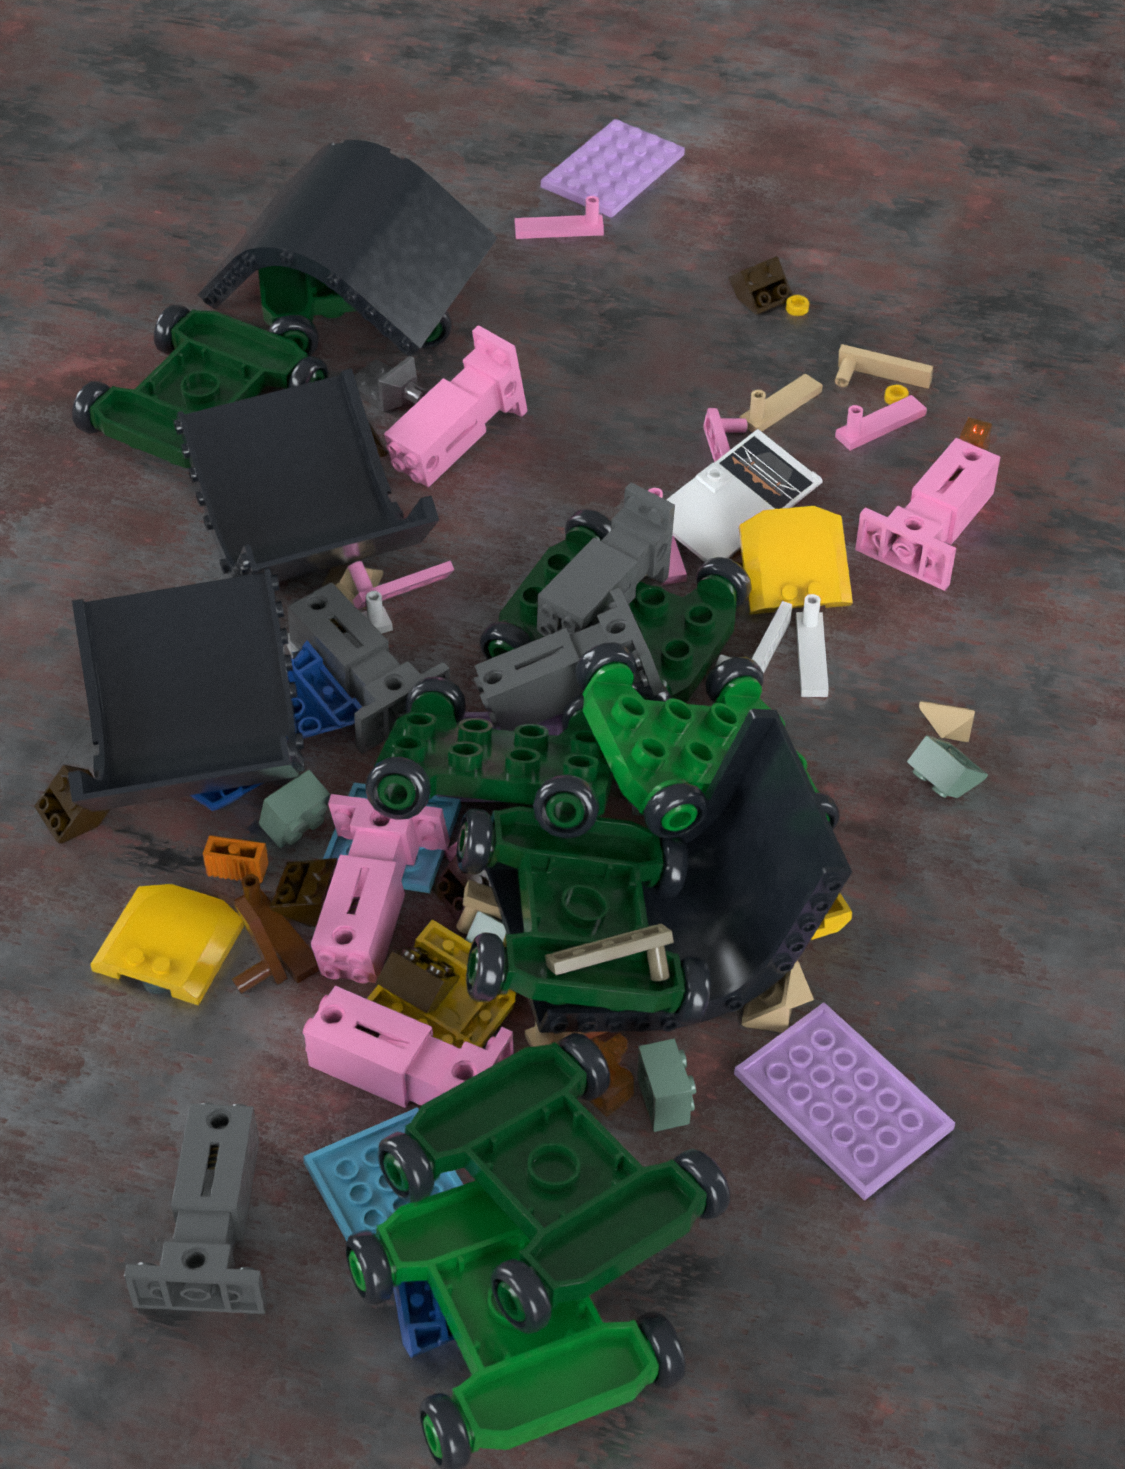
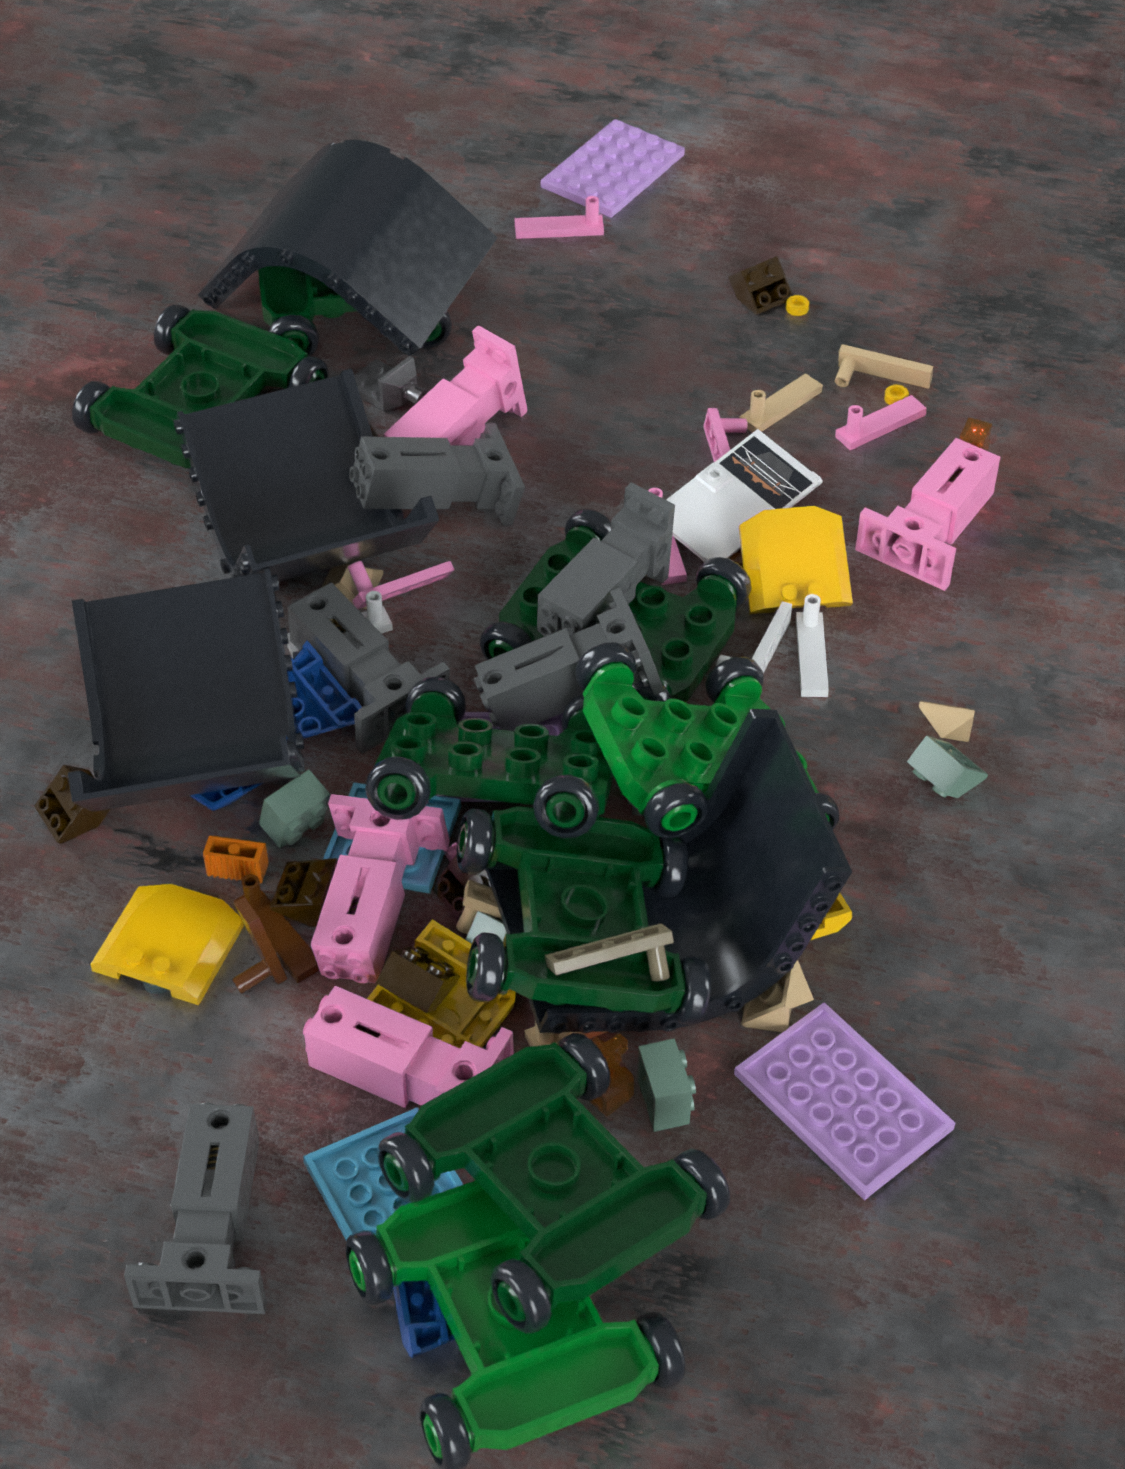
(404, 469): none -> dark grey brick

